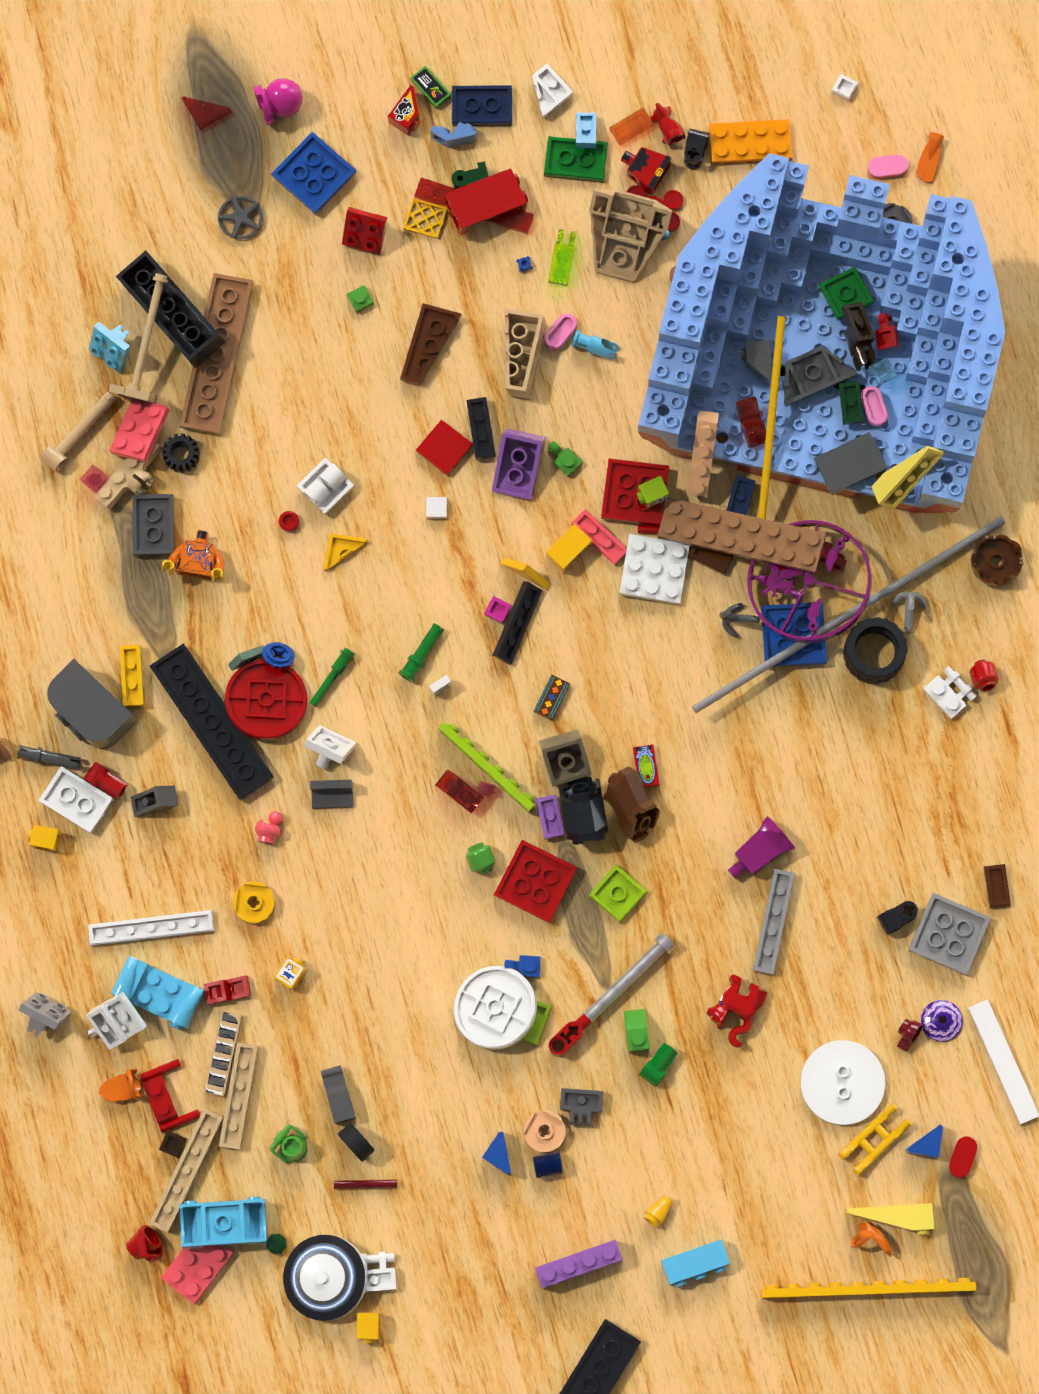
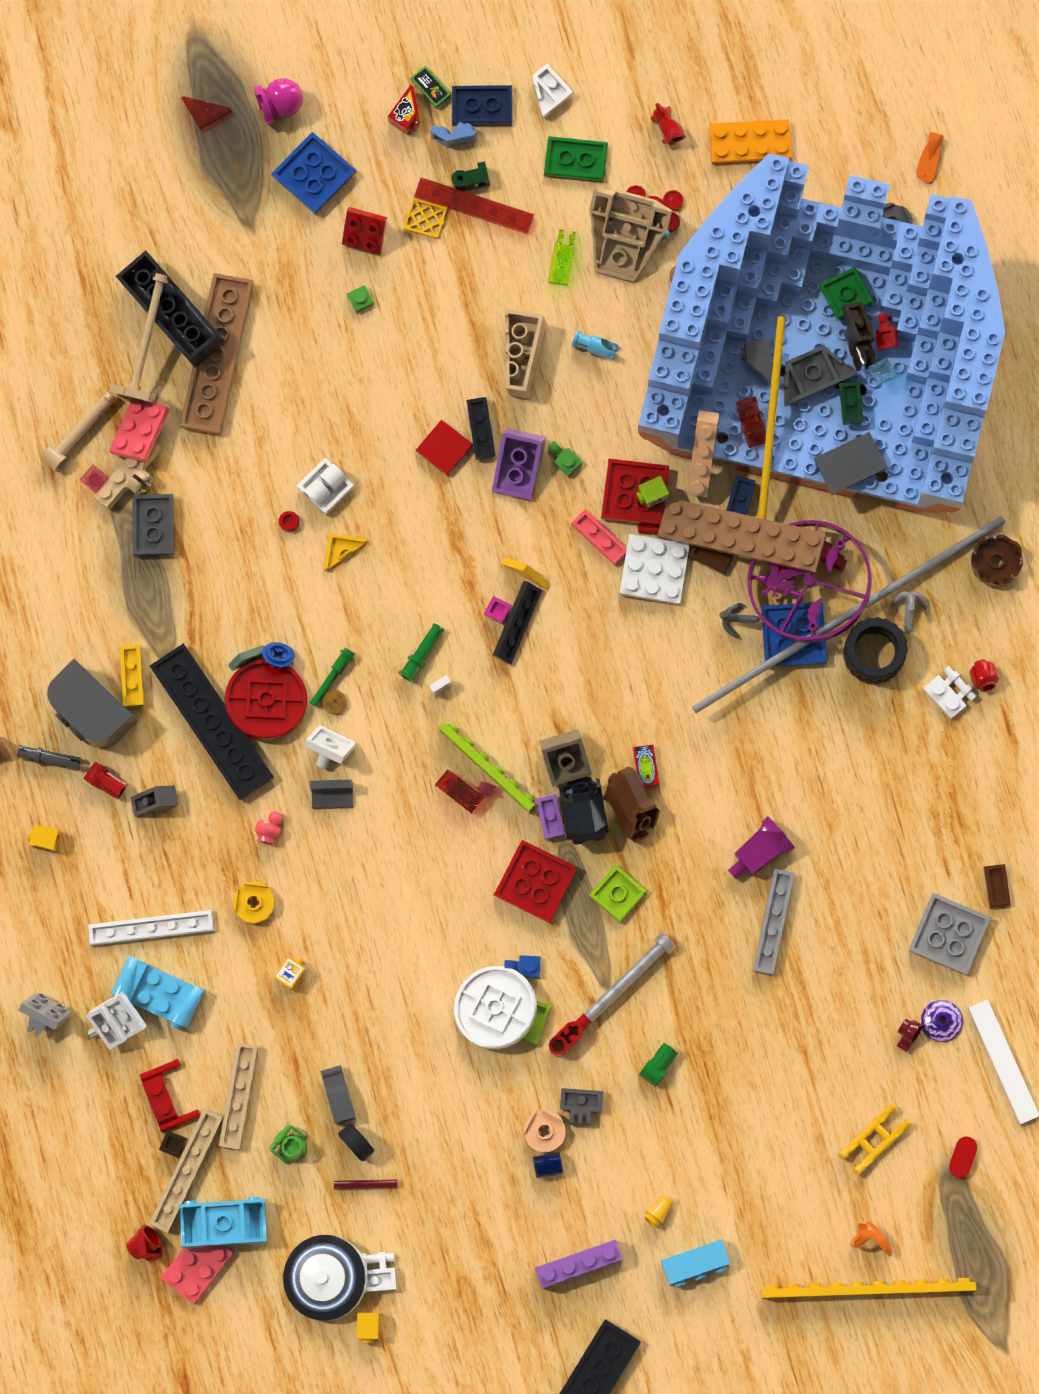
(76, 799): white plate -> none
(110, 346): medium azure plate -> none
(121, 1087): orange piece -> none
(172, 444): black tyre -> none
(196, 559): orange torso -> none
(222, 1053): tile -> none
(227, 990): red slope -> none
(240, 216): dark grey wheel -> none
(276, 1243): dark green tile -> none
(334, 702): none -> pearl gold piece
(429, 337): reddish brown wing -> none
(436, 507): white tile -> none
(480, 858): bright green head -> none
(485, 199): red panel -> none
(498, 1155): blue slope -> none
(524, 264): blue piece -> none
(551, 697): reddish brown tile -> none
(560, 332): bright pink tile -> none
(568, 547): yellow panel -> none
(585, 130): plate -> none
(631, 126): clear orange tile -> none
(636, 1031): bright green slope -> none
(646, 168): red torso -> none
(695, 146): black piece -> none
(738, 1004): red animal -> none
(842, 1082): white plate -> none
(844, 87): white tile -> none
(874, 406): bright pink tile -> none
(887, 166): bright pink tile -> none
(895, 919): black piece -> none
(902, 478): light yellow slope -> none
(907, 1217): light yellow slope -> none
(928, 1145): blue slope -> none

